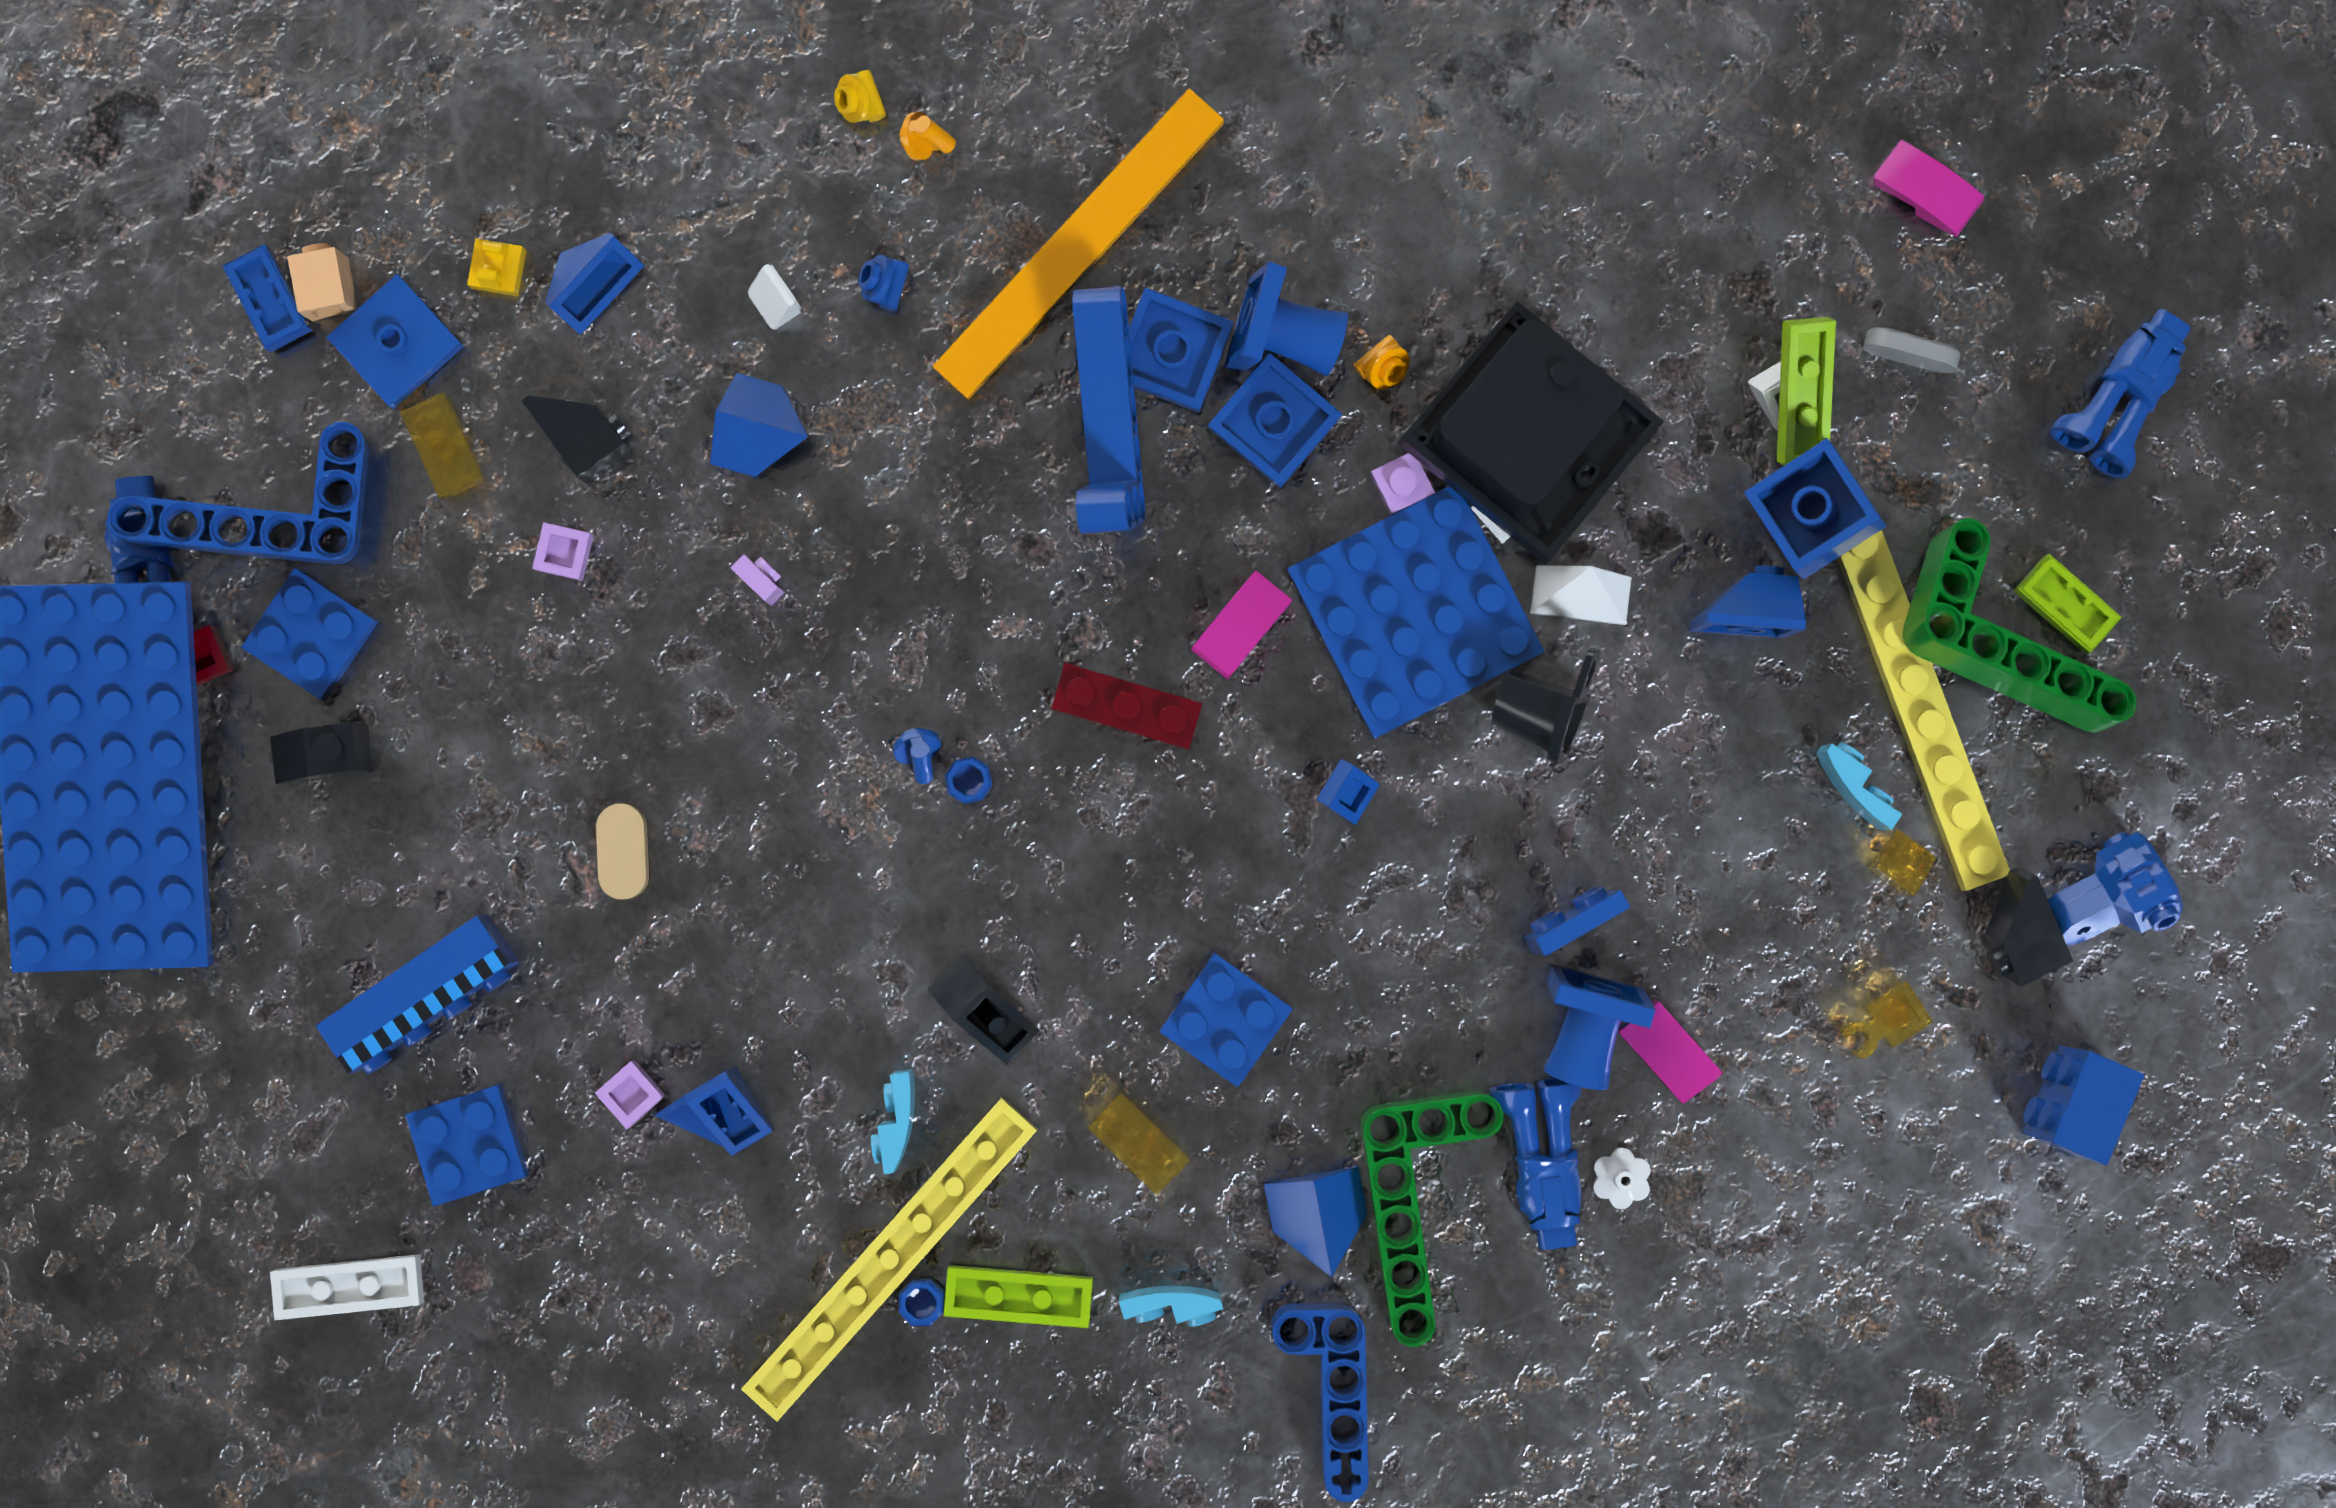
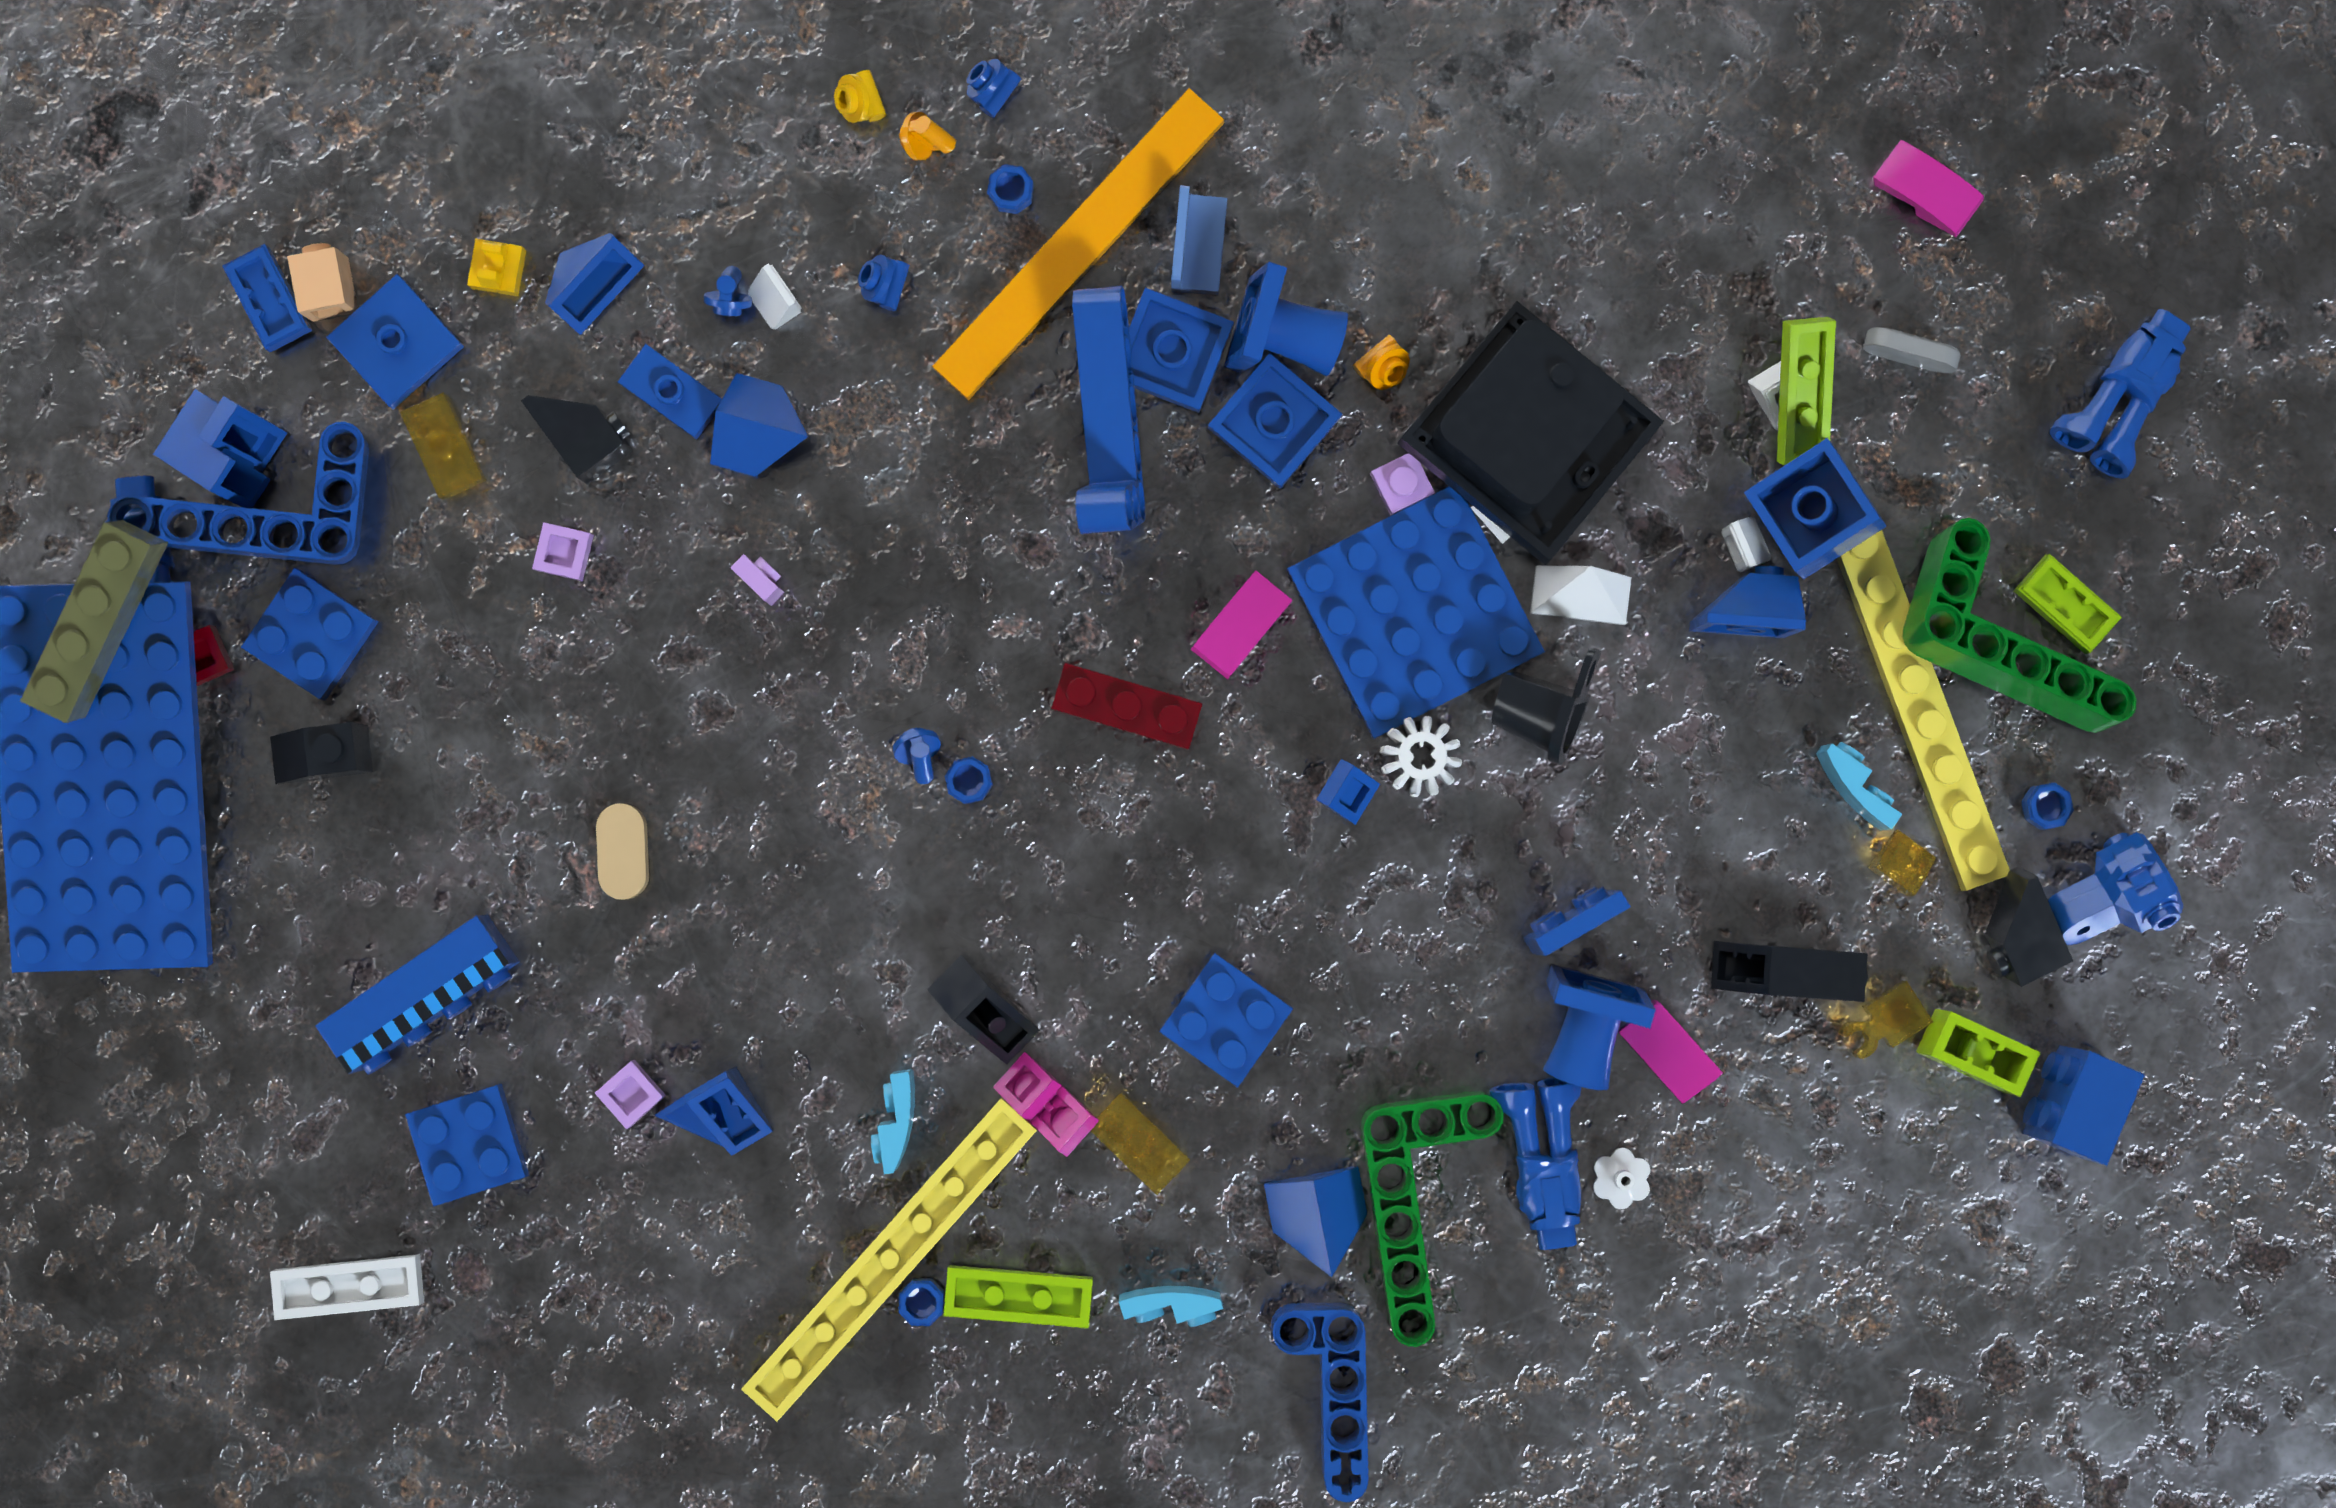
(94, 621): none -> olive brick
(221, 447): none -> blue plate
(670, 391): none -> blue plate
(727, 300): none -> blue plate
(991, 85): none -> blue plate
(1010, 189): none -> blue tile
(1045, 1104): none -> dark pink slope
(1198, 243): none -> medium blue panel
(1404, 757): none -> white gear
(1746, 544): none -> white slope
(1789, 971): none -> black slope
(1978, 1052): none -> lime brick
(2047, 806): none -> blue tile

